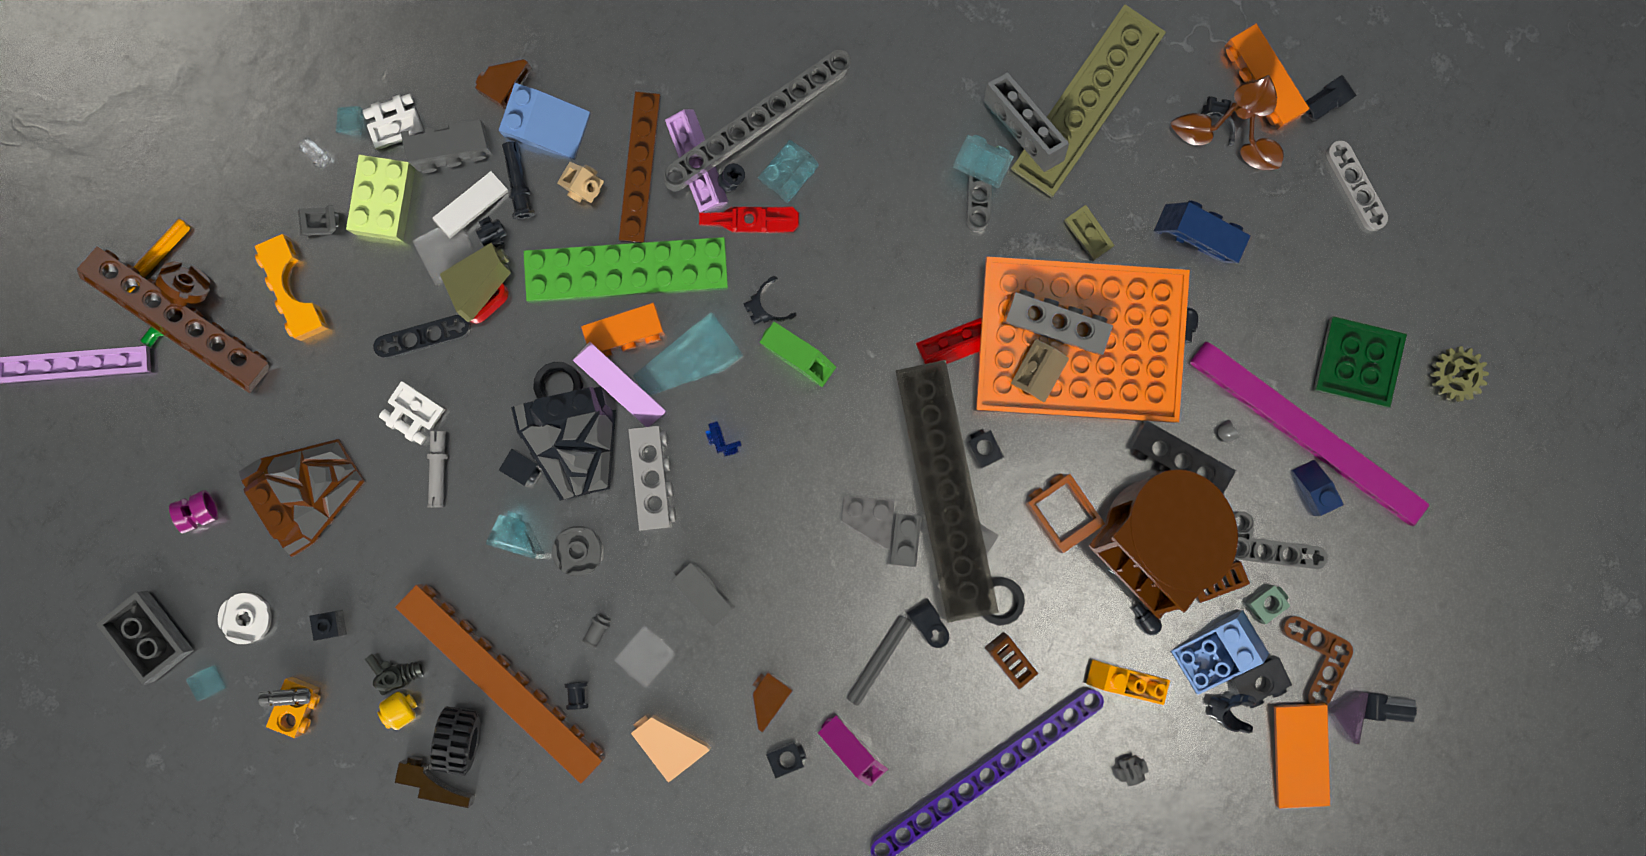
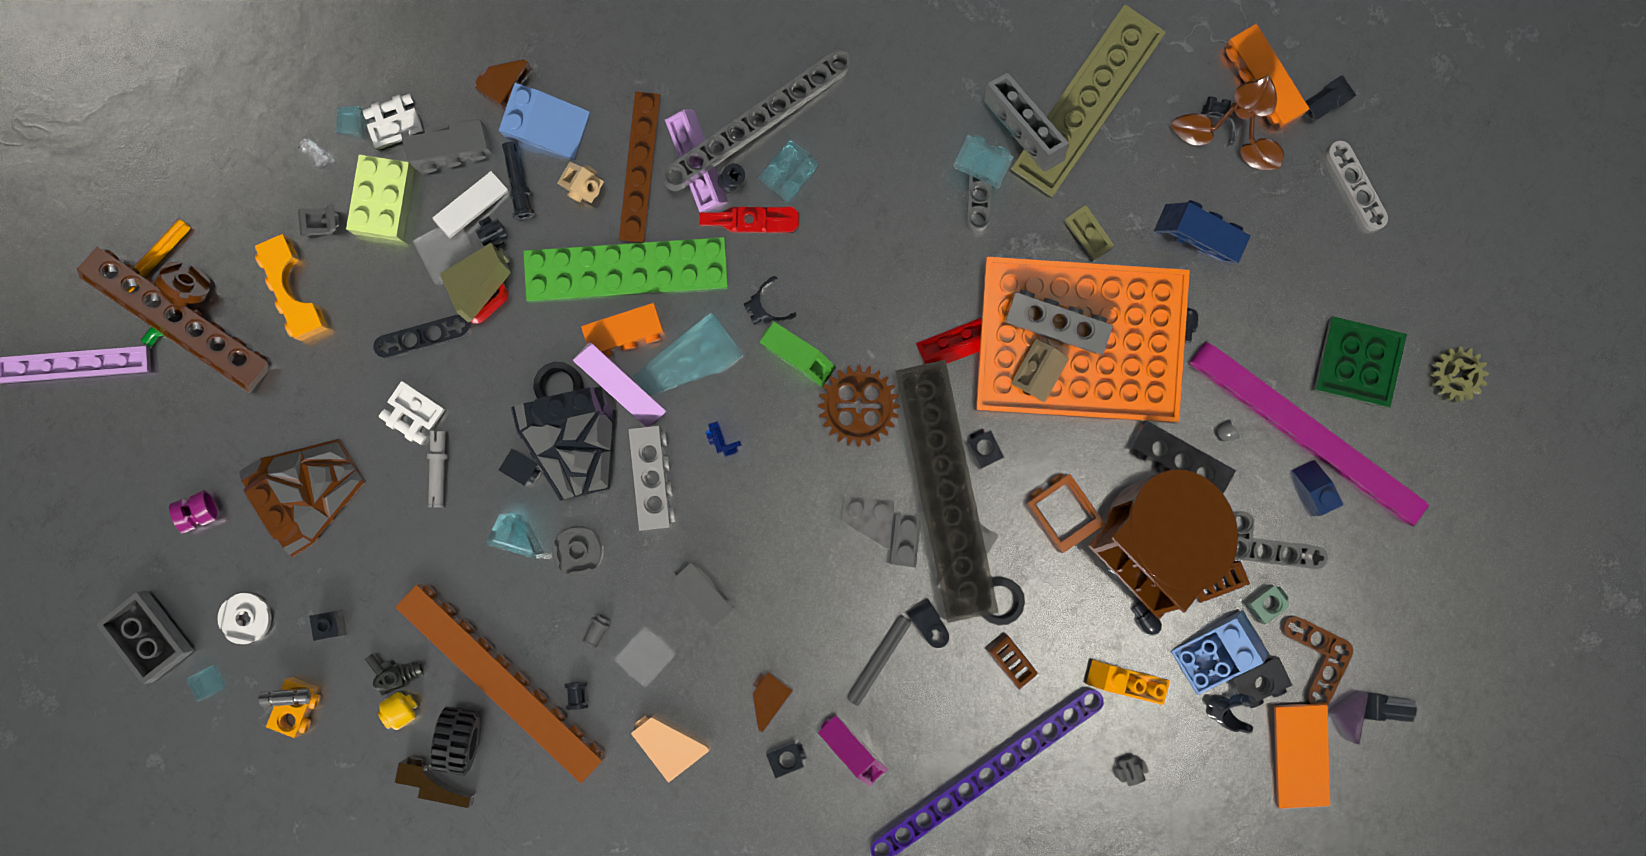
(858, 382): none -> reddish brown gear

